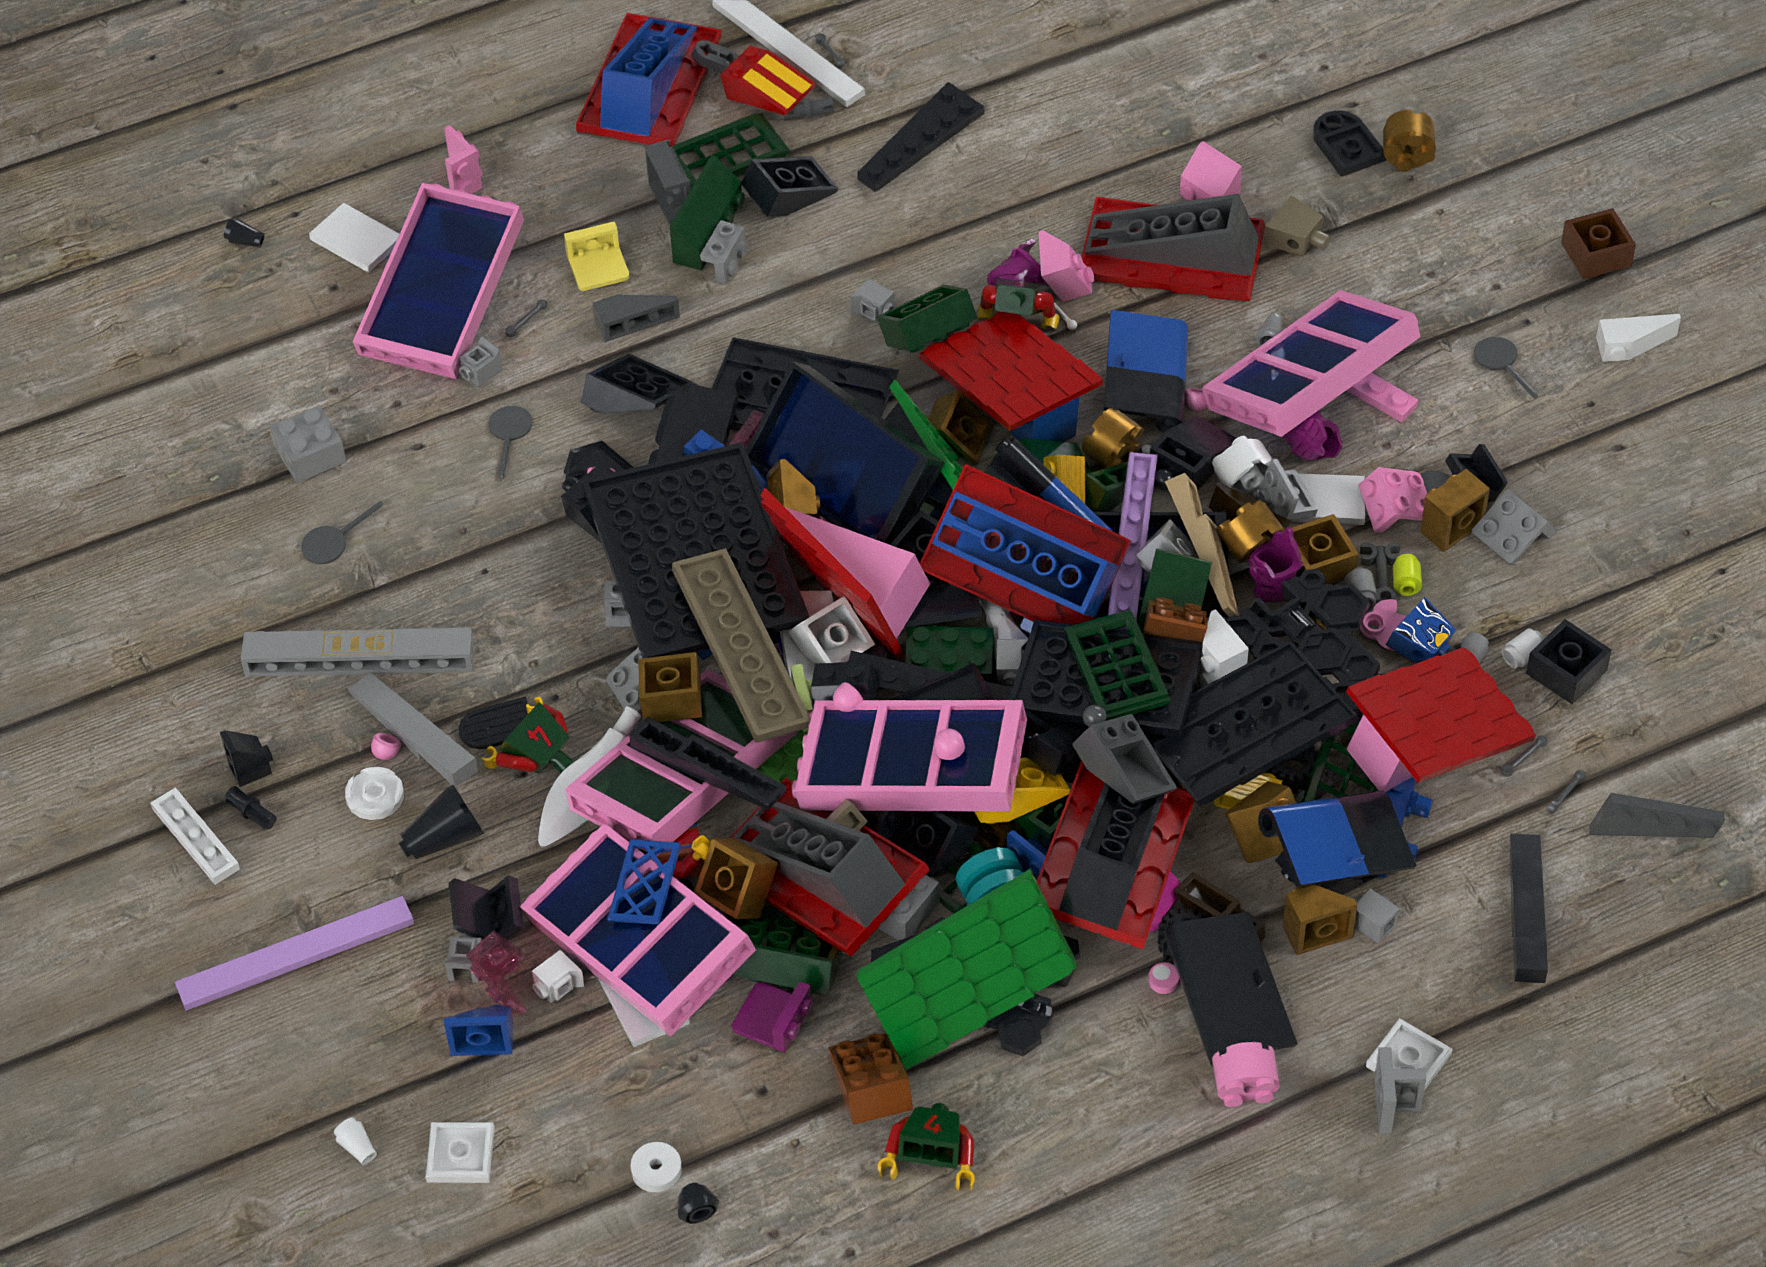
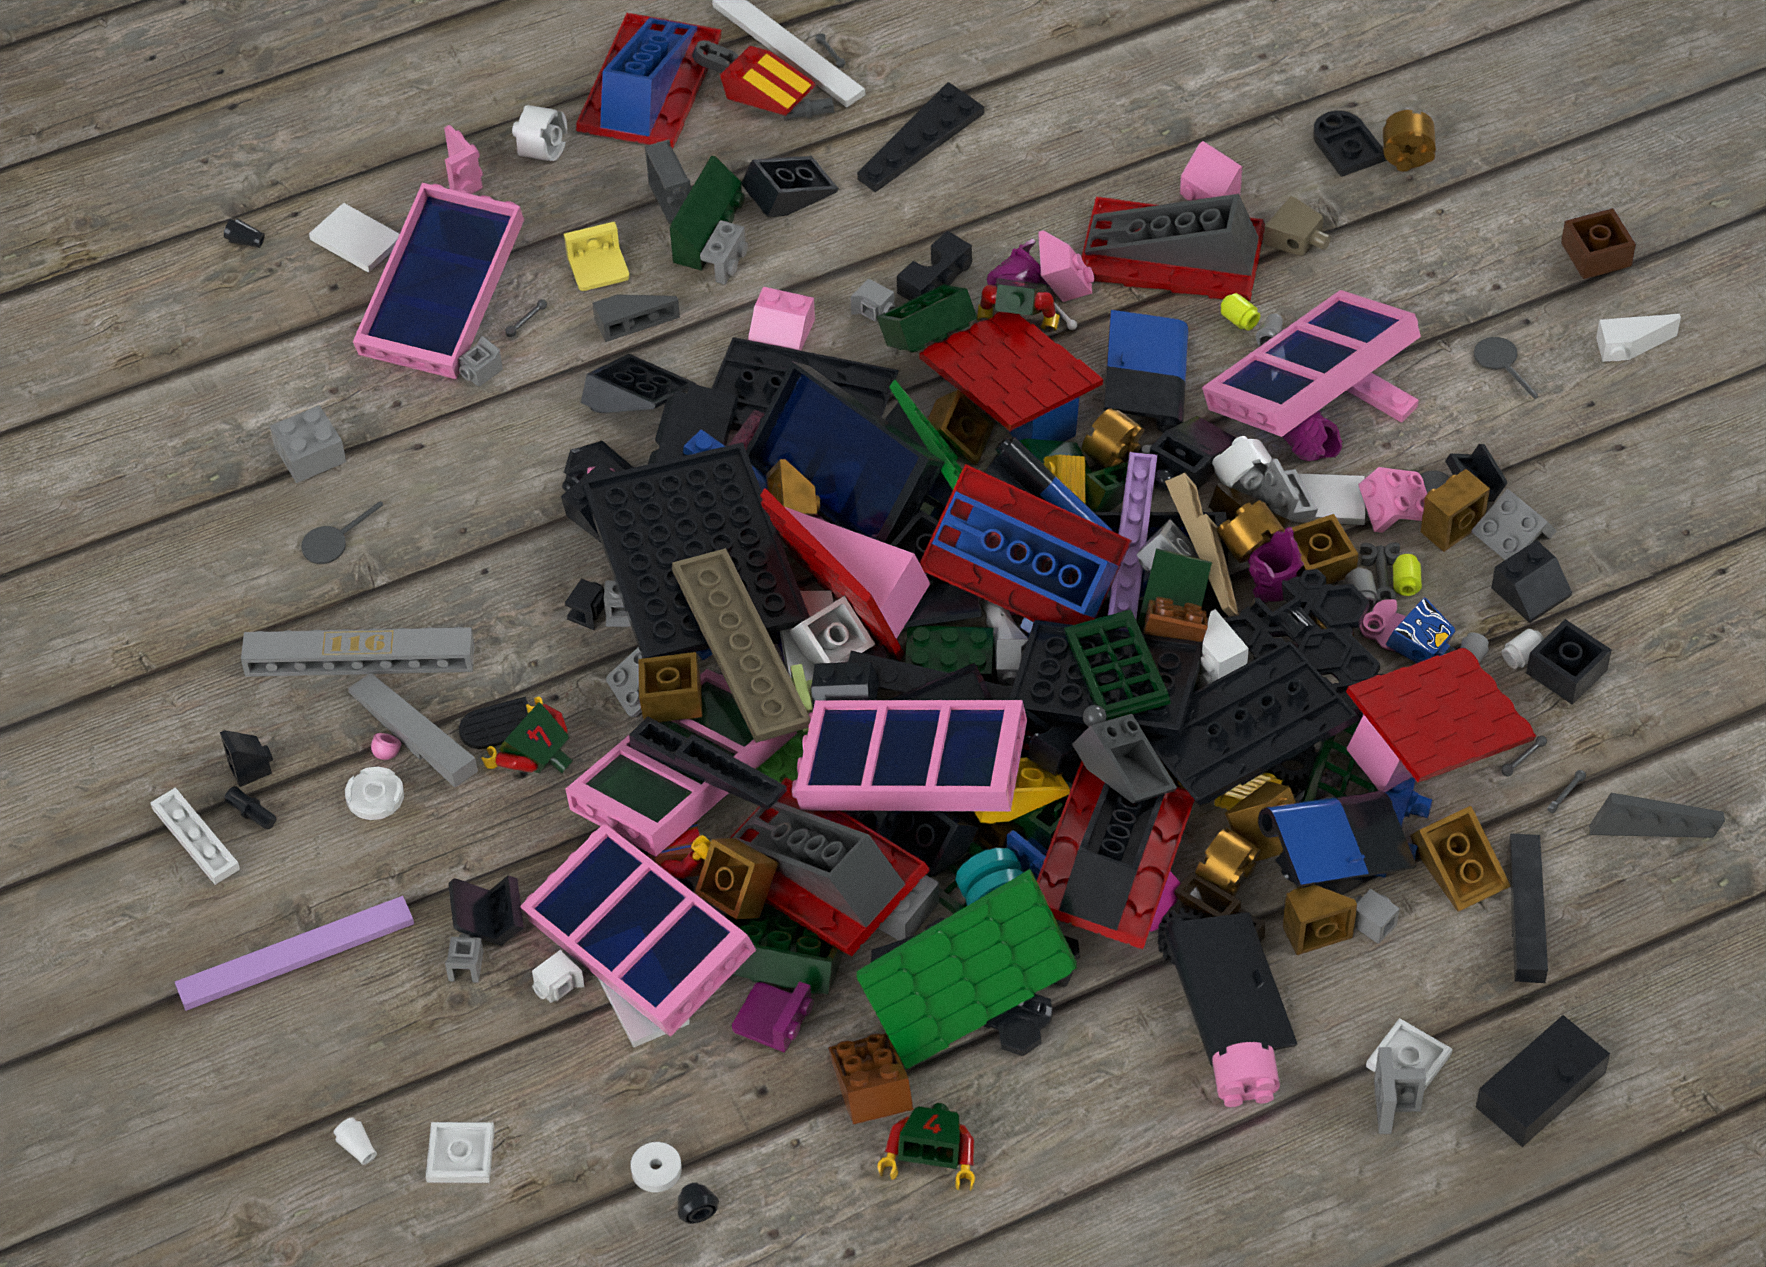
(440, 826): black cone -> none
(480, 1031): blue slope -> none
(491, 962): clear pink bracket -> none
(509, 424): dark grey piece -> none
(540, 133): none -> white brick
(557, 818): white animal -> none
(586, 603): none -> black window
(658, 896): blue window -> none
(767, 134): dark green piece -> none
(782, 318): none -> bright pink slope
(846, 697): bright pink piece -> none
(848, 816): dark tan plate -> none
(949, 258): none -> black arch
(949, 744): bright pink piece -> none
(1163, 978): bright pink tile -> none
(1195, 399): bright pink piece -> none
(1228, 860): none -> pearl gold brick
(1240, 311): none -> neon yellow brick
(1460, 858): none -> pearl gold slope
(1531, 581): none -> black slope
(1542, 1080): none -> black brick

